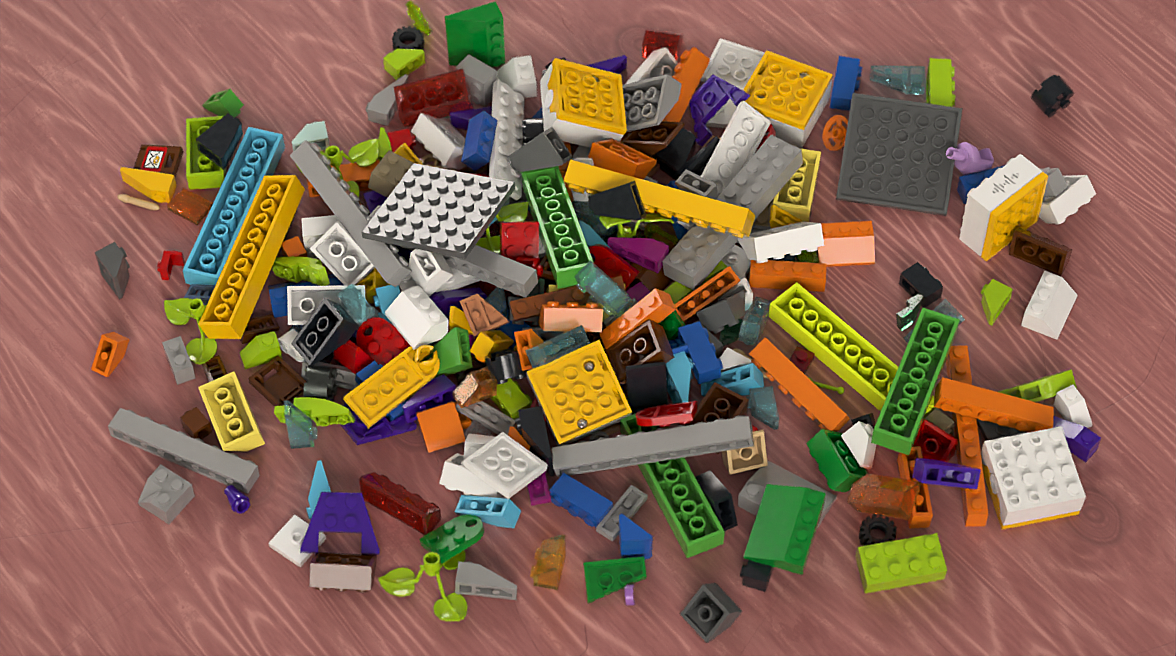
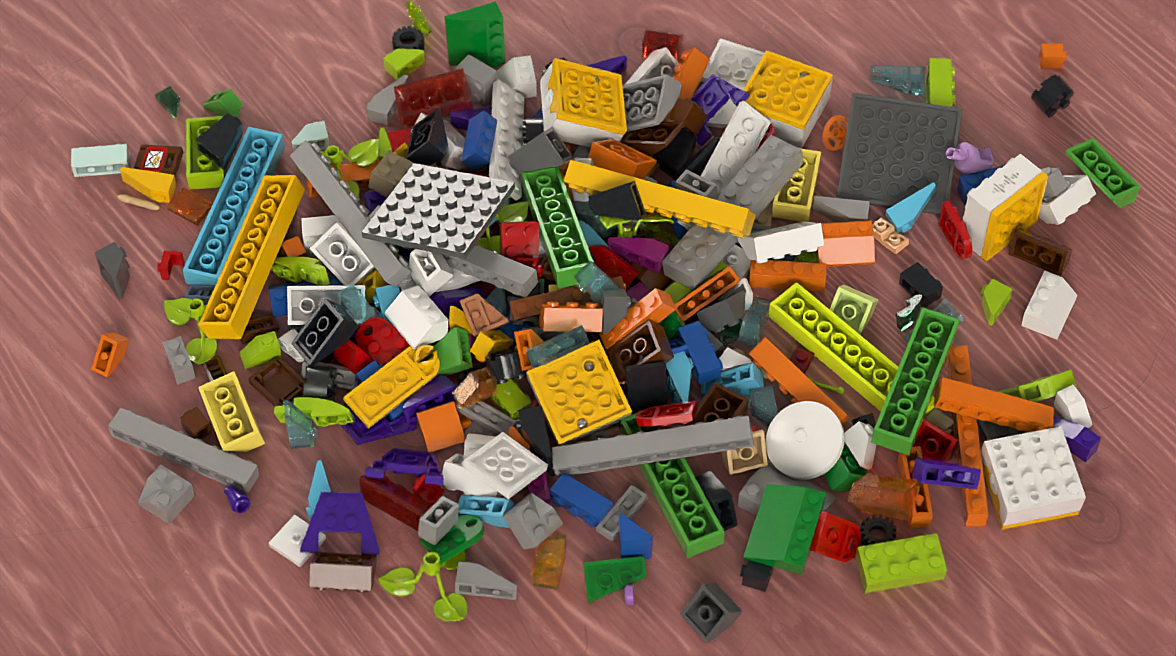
(99, 160): none -> light aqua brick
(169, 101): none -> clear green slope
(410, 462): none -> dark purple wing
(428, 140): none -> black slope
(428, 492): none -> red bracket
(438, 520): none -> light grey brick
(532, 521): none -> light grey slope
(614, 307): none -> dark grey slope
(690, 114): none -> reddish brown brick
(780, 218): yellow slope -> none
(805, 440): none -> white dish
(834, 536): none -> red plate
(841, 209): none -> light grey slope
(845, 82): blue brick -> none
(853, 307): none -> yellowish green slope
(887, 236): none -> light nougat slope
(907, 211): none -> medium azure slope
(955, 231): none -> red plate
(1052, 55): none -> orange brick
(1105, 172): none -> bright green slope

